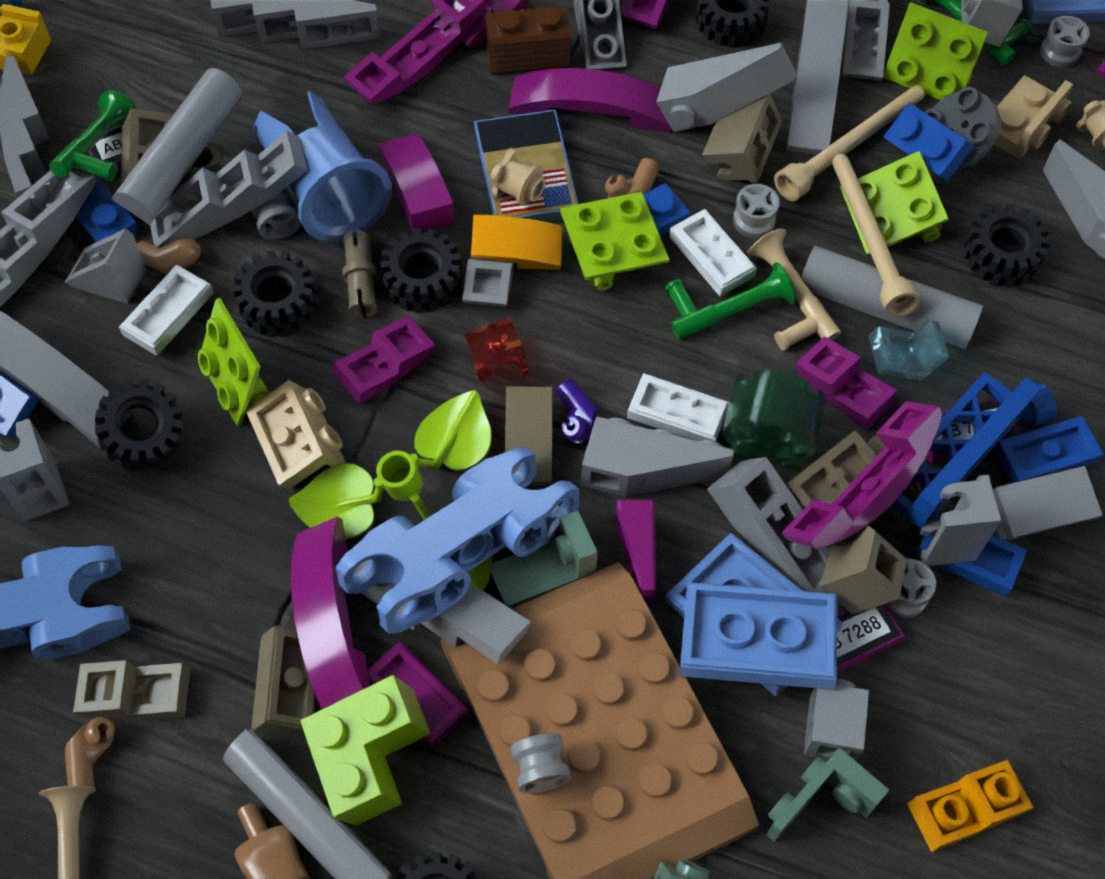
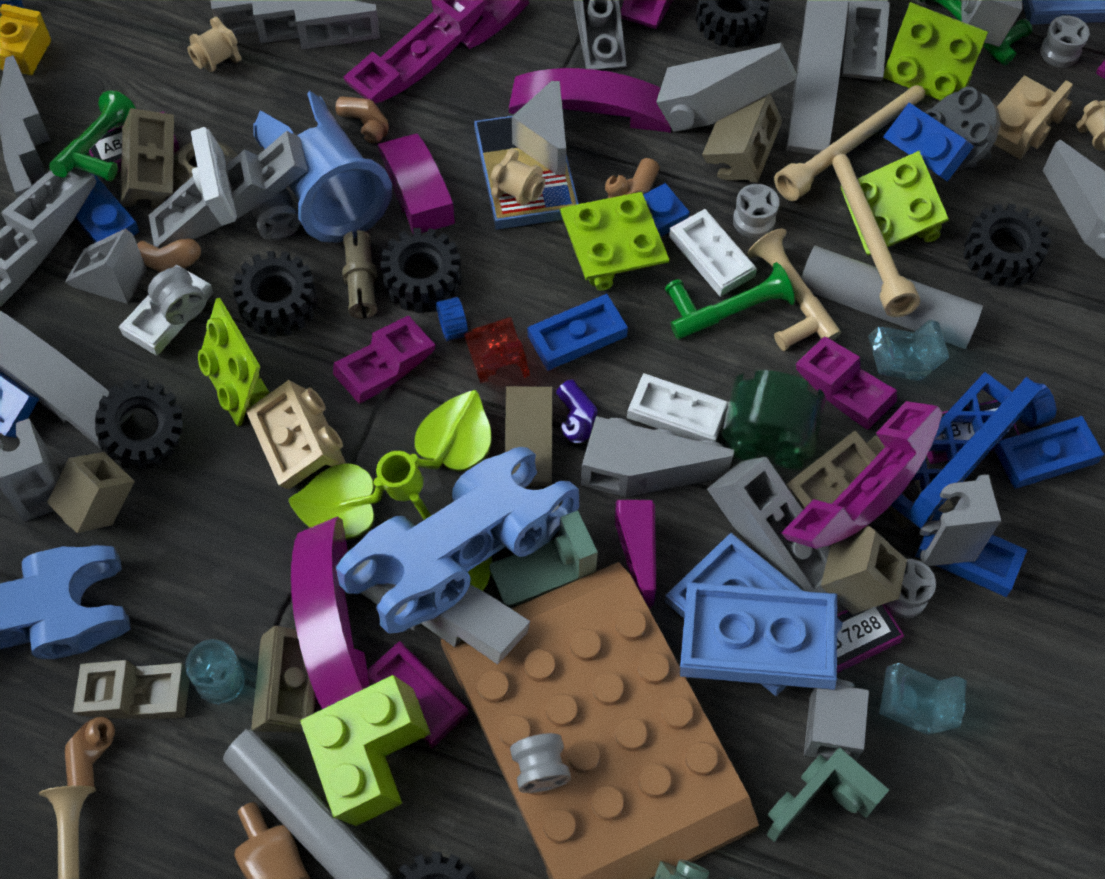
(90, 492): none -> dark tan brick
(176, 295): none -> light grey wheel
(178, 145): light grey brick -> none
(209, 661): none -> clear light blue wheel
(212, 176): none -> white plate
(213, 46): none -> tan brick
(366, 110): none -> medium nougat arm
(452, 318): none -> blue axle
(487, 282): light grey slope -> none
(517, 240): light orange slope -> none
(528, 39): reddish brown brick -> none
(540, 129): none -> light grey slope
(577, 332): none -> blue plate
(922, 700): none -> clear light blue bracket
(969, 805): light orange slope -> none
(1045, 503): light grey hinge -> none

